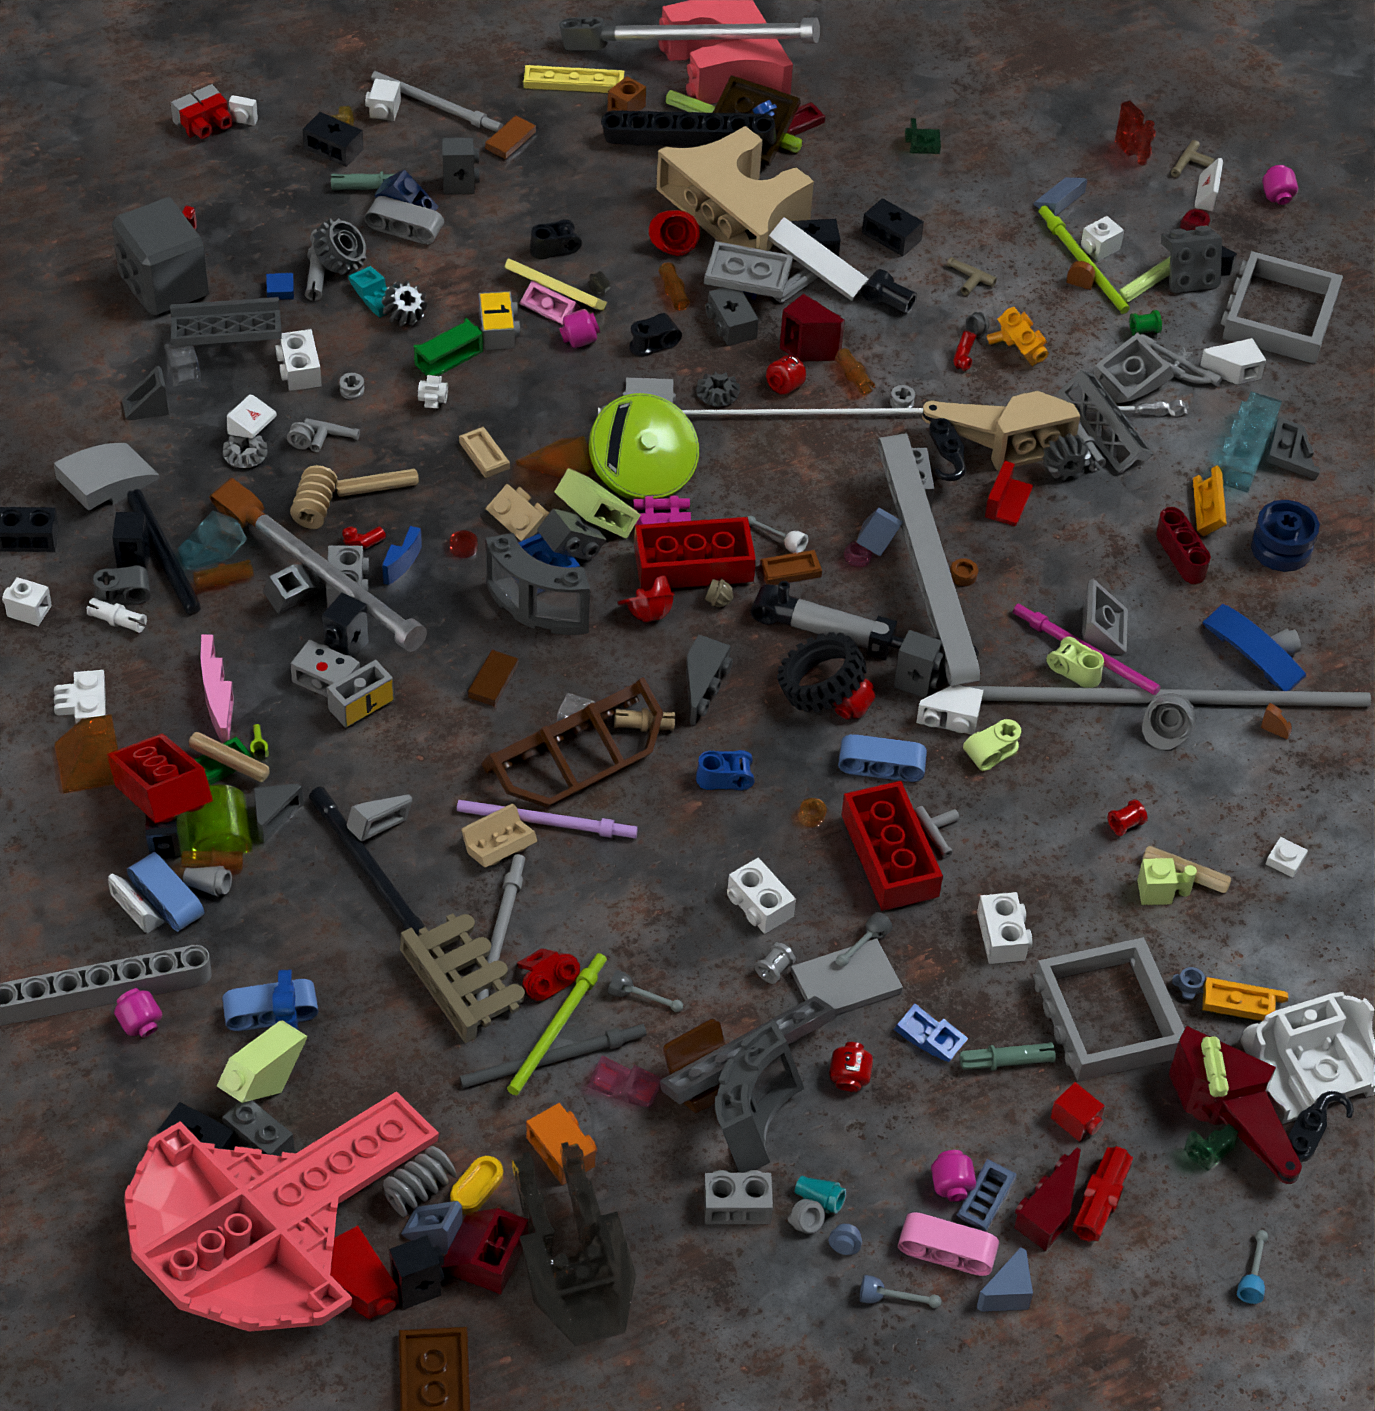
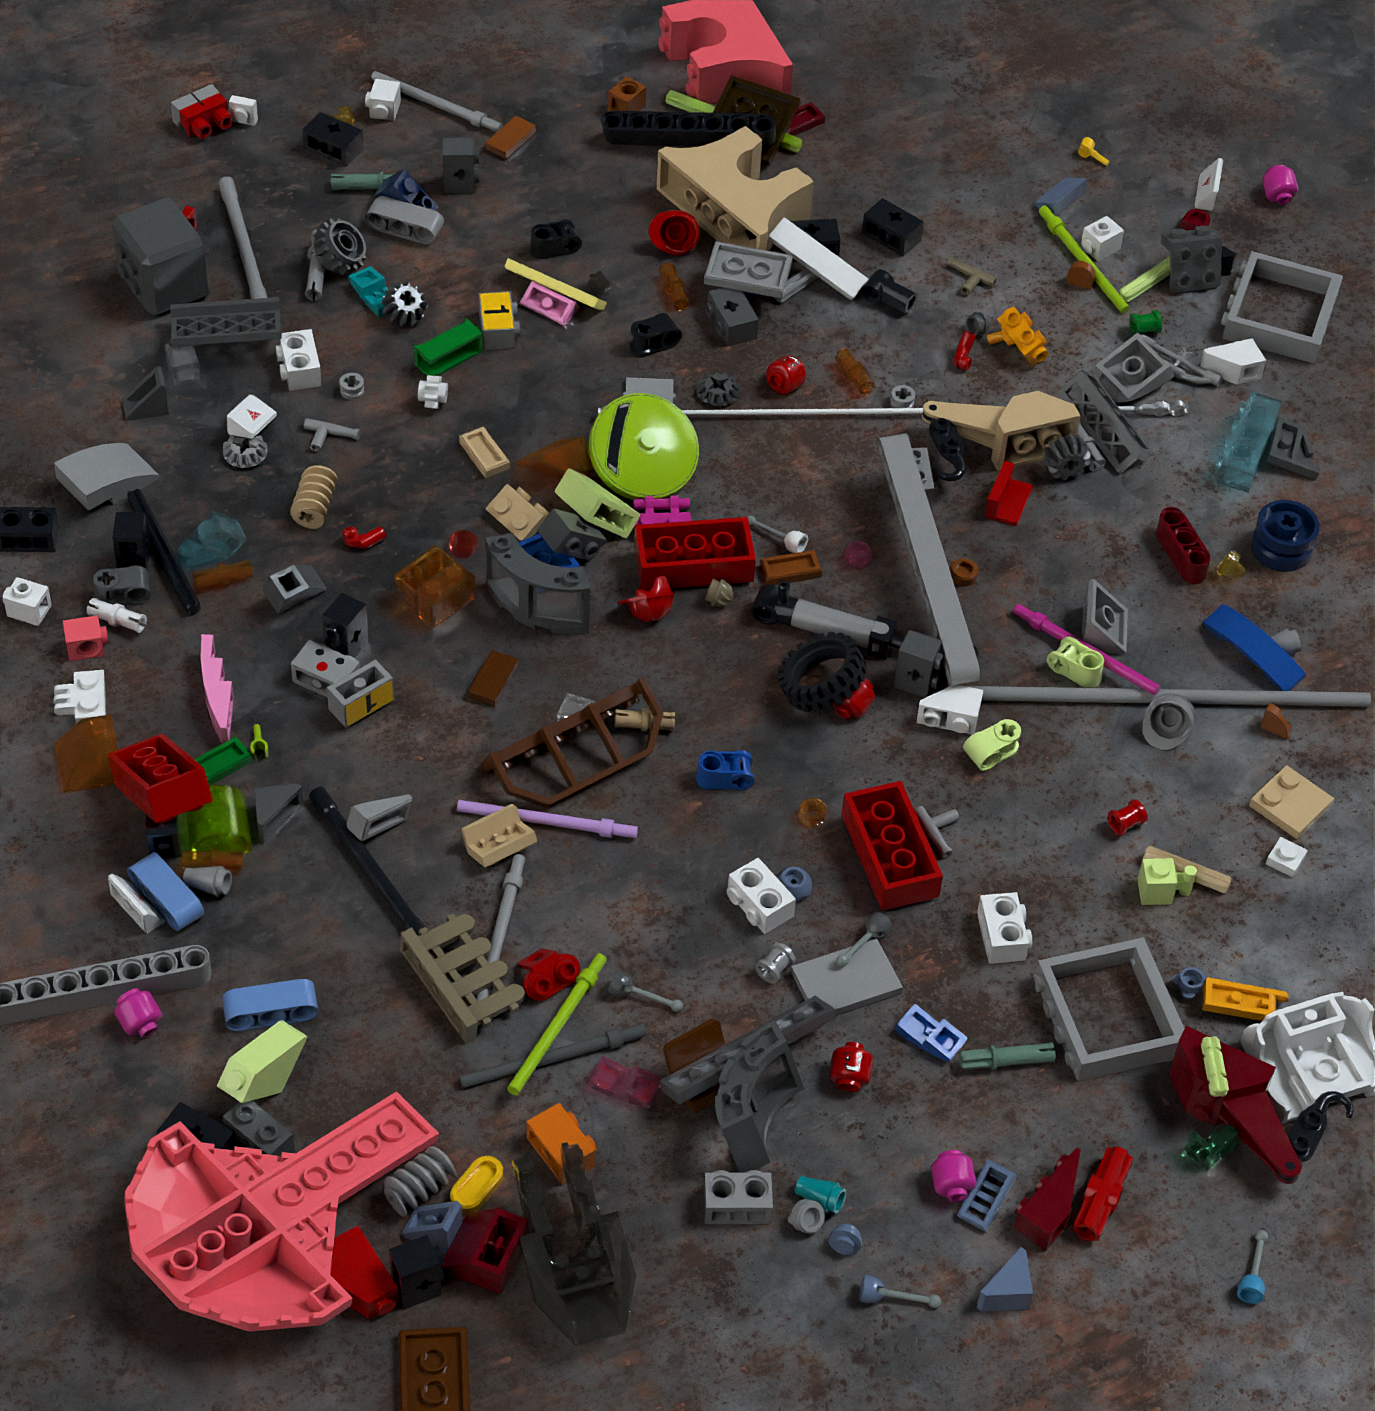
(84, 638): none -> coral brick
(229, 756): tan axle -> none
(230, 198): none -> light grey piece
(241, 504): flat silver piece -> none
(280, 285): blue tile -> none
(284, 999): blue bar -> none
(300, 435): light grey bush -> none
(350, 562): light grey brick -> none
(377, 482): tan axle -> none
(401, 558): blue slope -> none
(435, 586): none -> clear orange slope
(571, 78): light yellow tile -> none
(579, 328): dark pink head -> none
(592, 34): flat silver piece -> none
(704, 669): dark grey slope -> none
(765, 108): blue plate -> none
(799, 876): none -> sand blue plate
(811, 331): dark red slope -> none
(878, 531): sand blue slope -> none
(882, 758): medium blue beam -> none
(922, 140): clear green bracket -> none
(948, 1244): bright pink beam -> none
(1078, 1112): red brick -> none
(1087, 149): none -> yellow hand
(1131, 130): clear red plate -> none
(1191, 155): dark tan piece -> none
(1209, 502): light orange hinge -> none
(1230, 565): none -> clear yellow tile
(1291, 802): none -> tan plate

